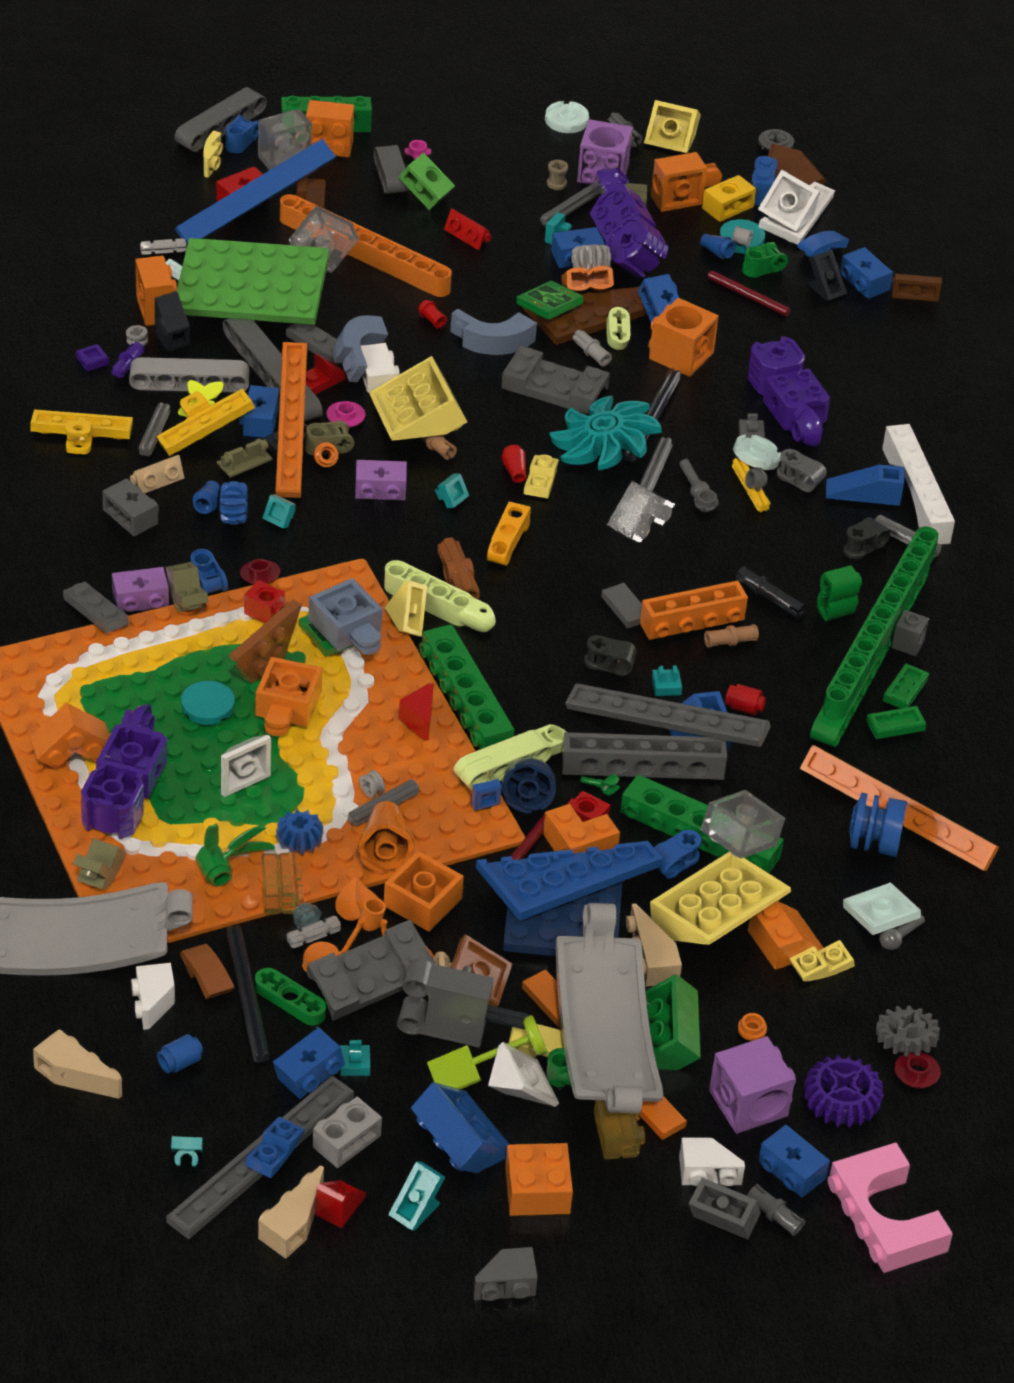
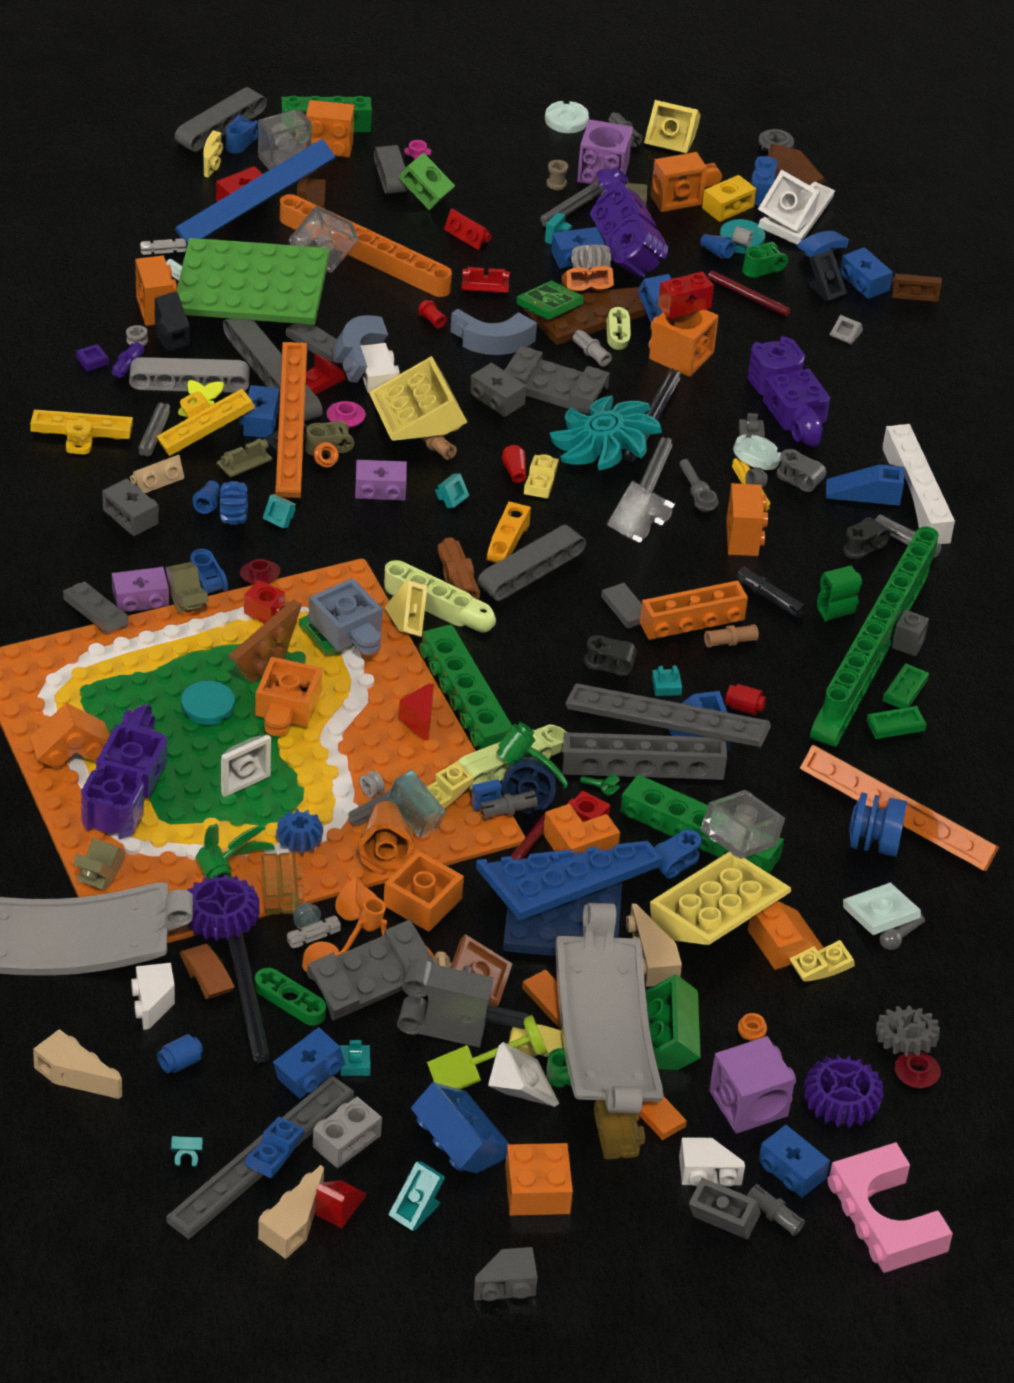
(223, 907): none -> dark purple gear
(416, 803): none -> clear light blue brick
(450, 784): none -> light yellow slope
(475, 280): none -> red hinge
(498, 389): none -> dark grey brick
(508, 804): none -> dark grey pin
(518, 743): none -> green plant
(531, 562): none -> dark grey beam
(685, 295): none -> red brick
(746, 519): none -> orange brick
(846, 329): none -> light grey slope

